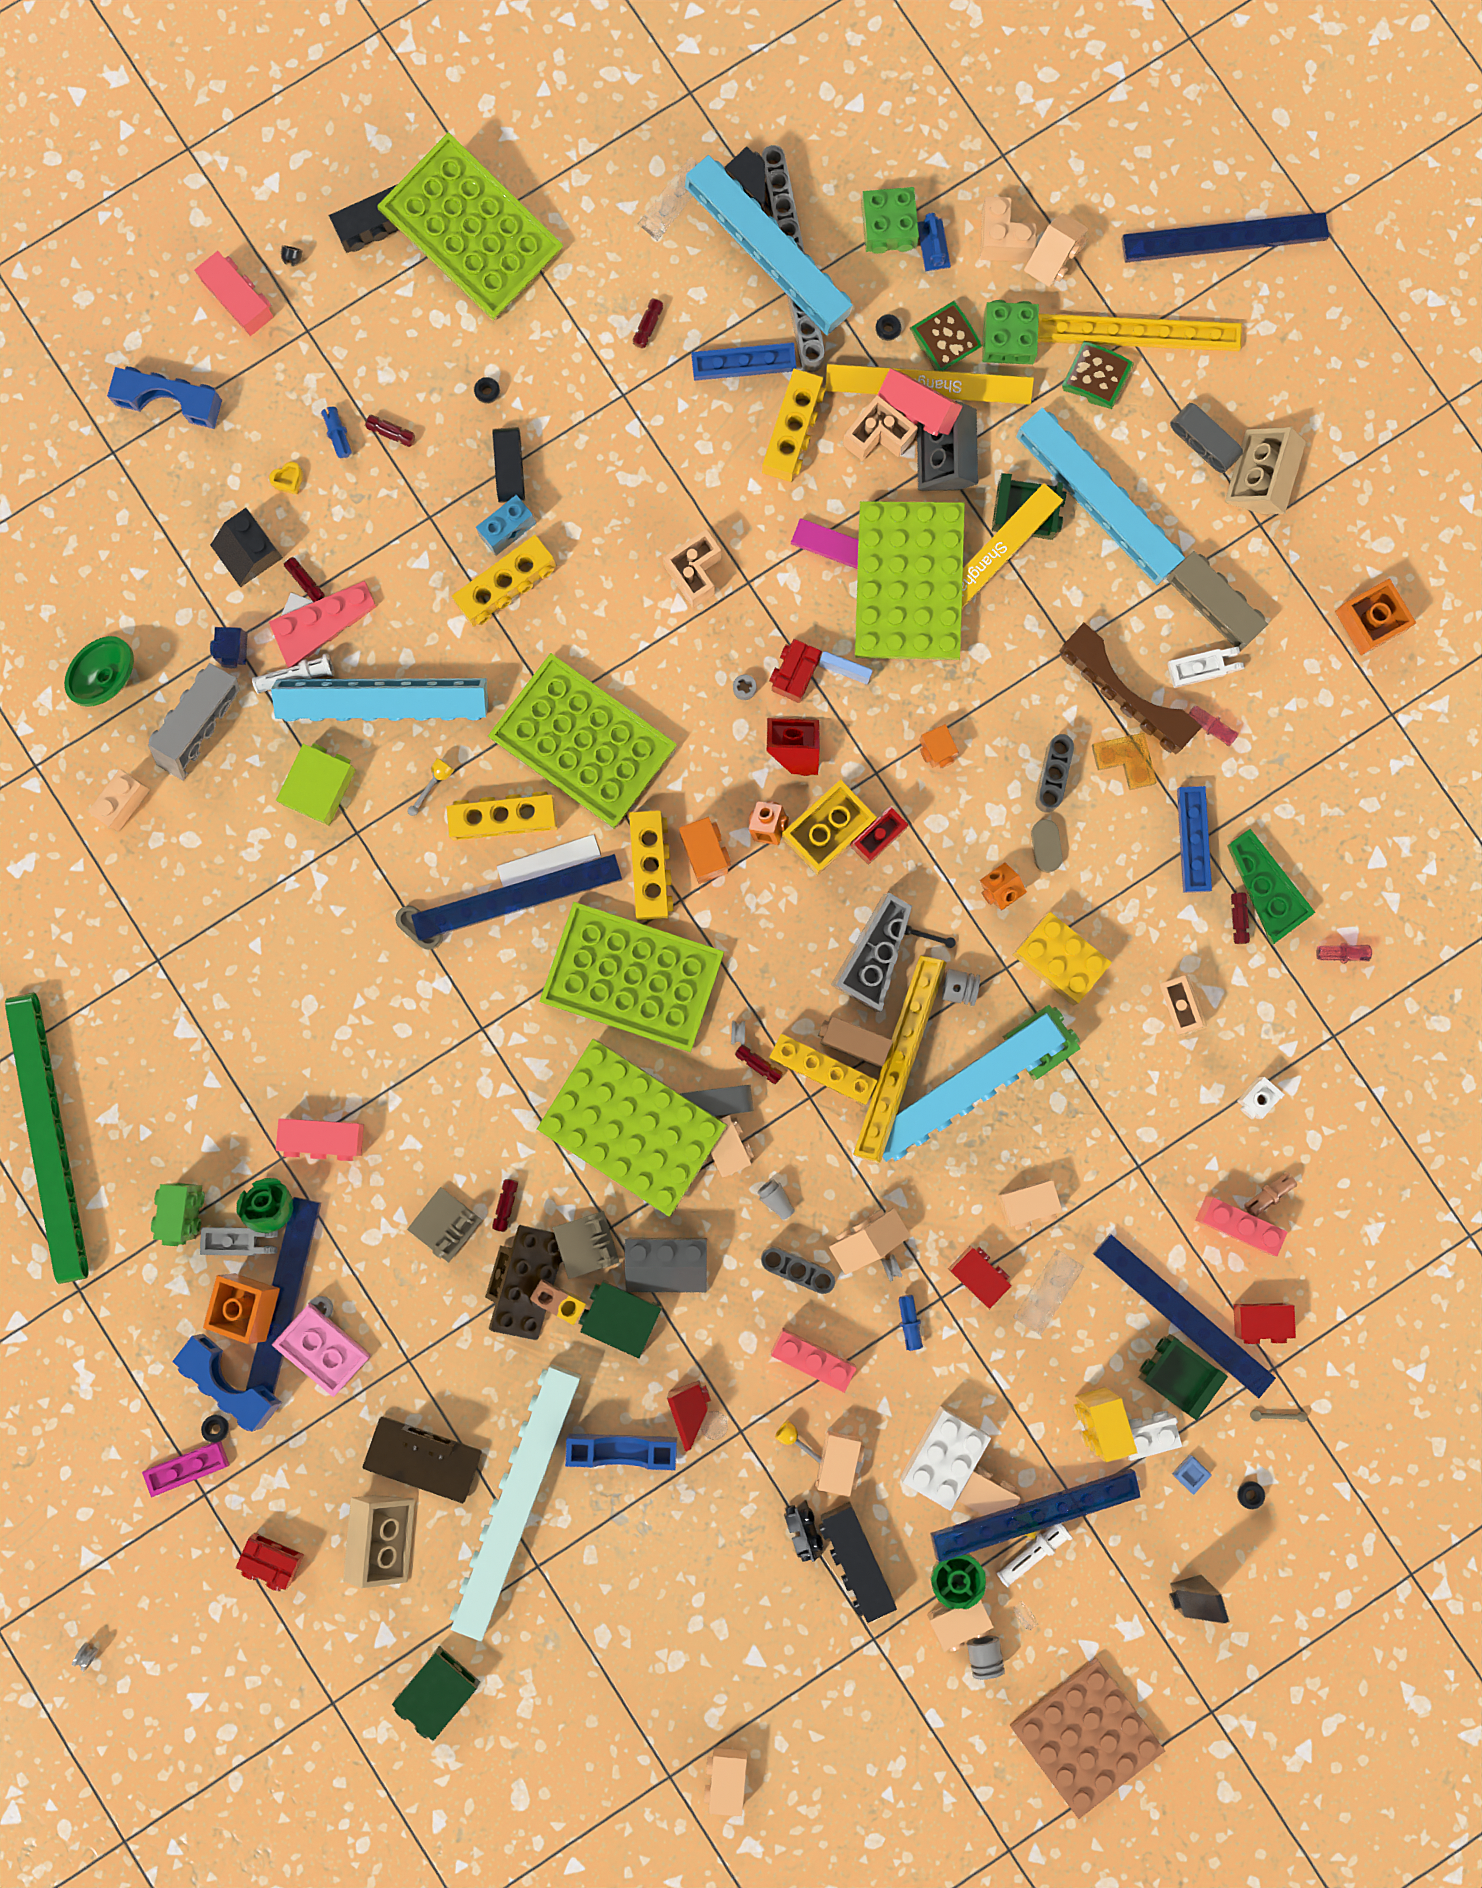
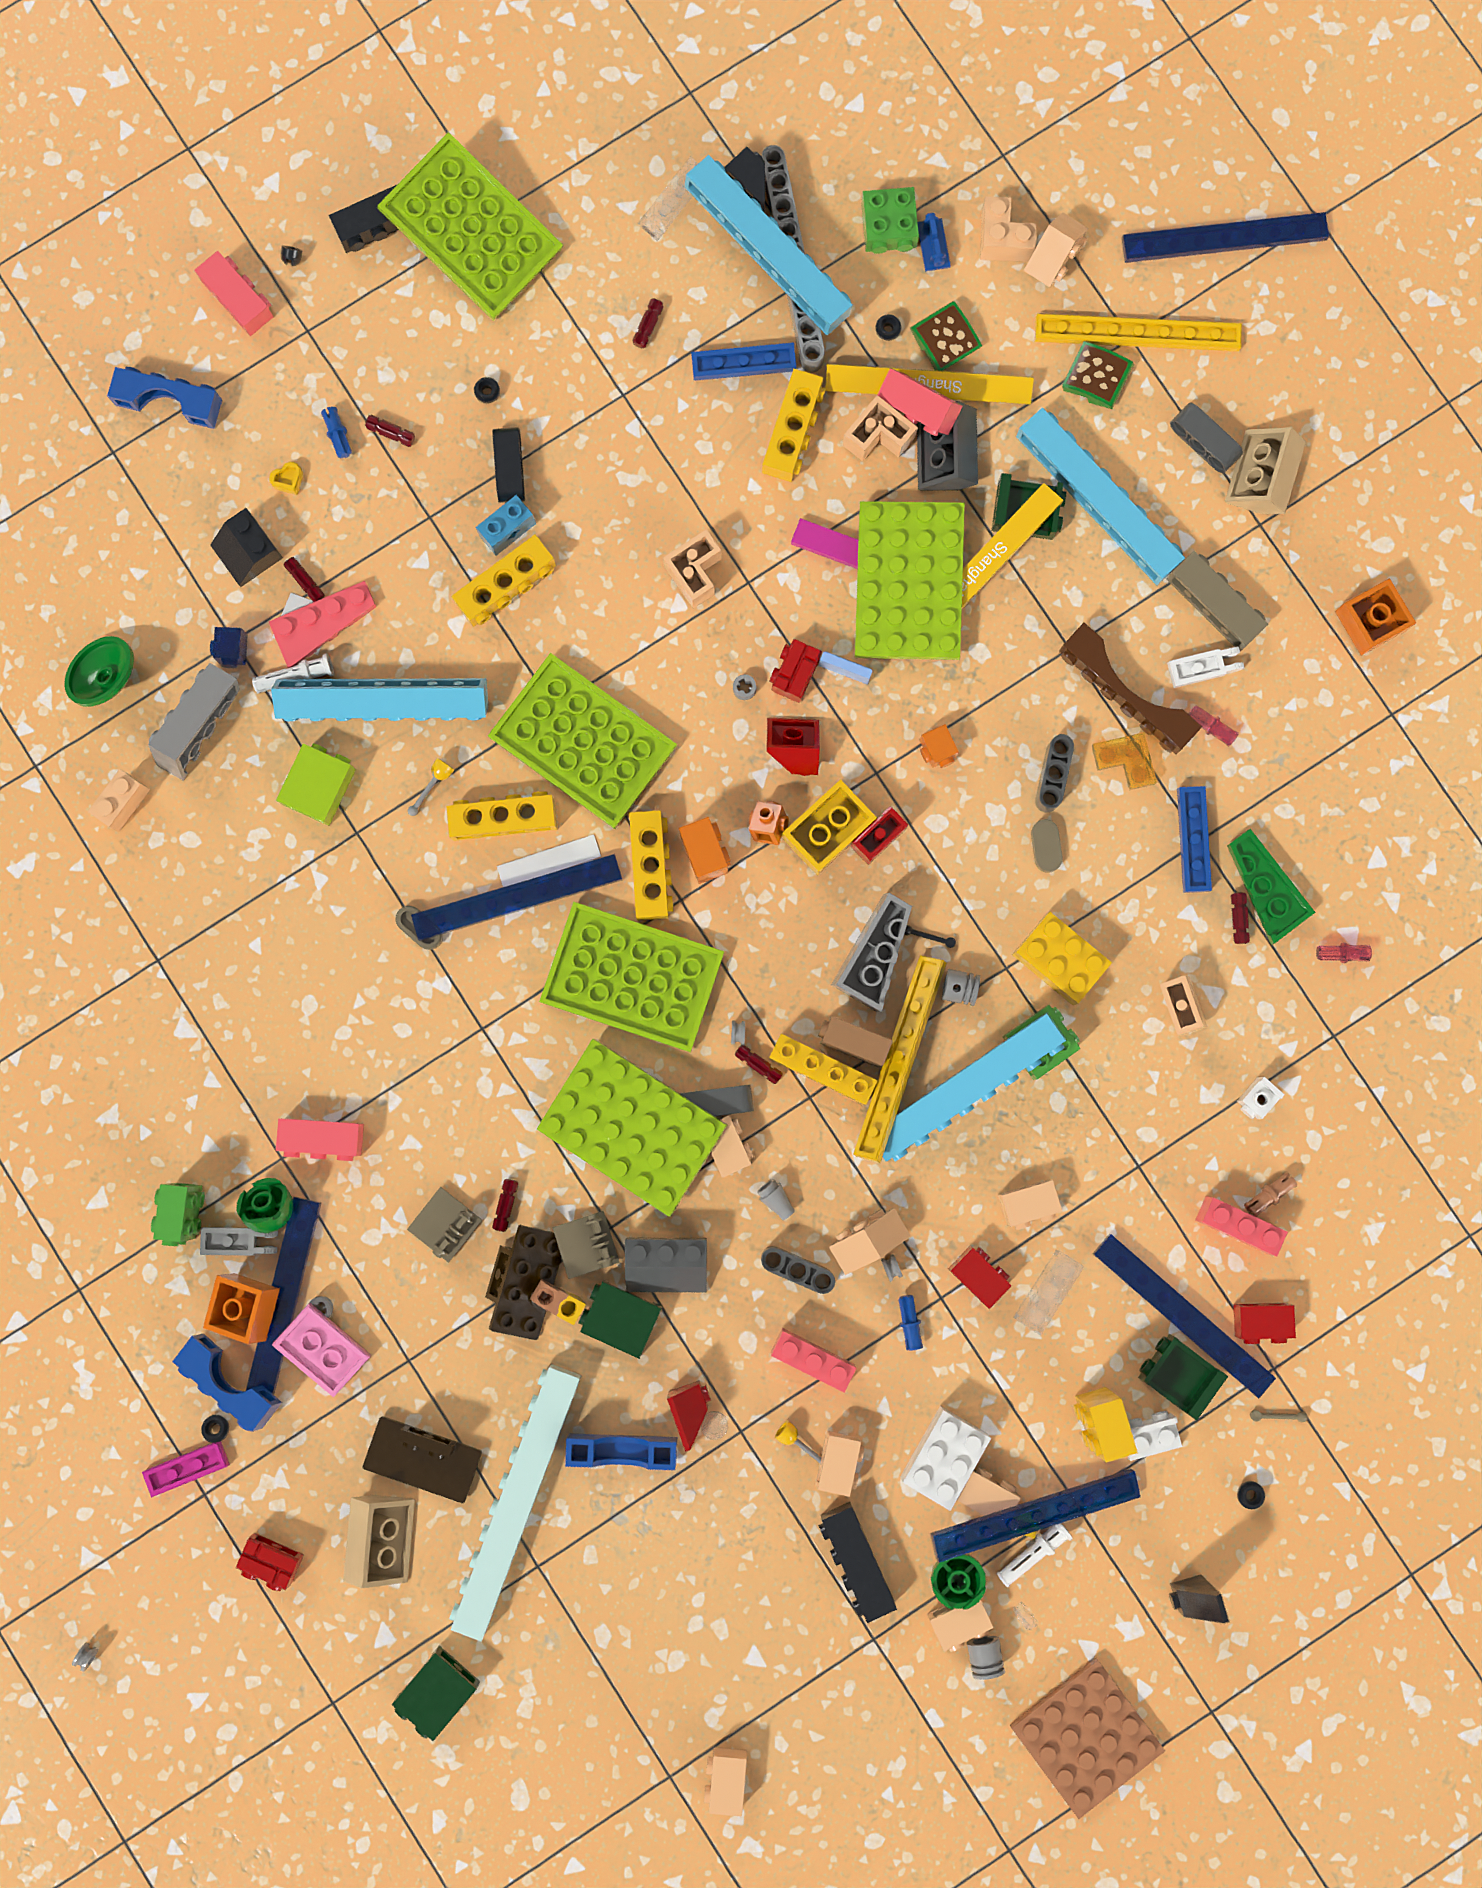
(47, 1138): green beam -> none
(809, 1543): black hinge -> none
(1002, 886): orange brick -> none
(1010, 332): bright green brick -> none
(1191, 1474): medium blue tile -> none

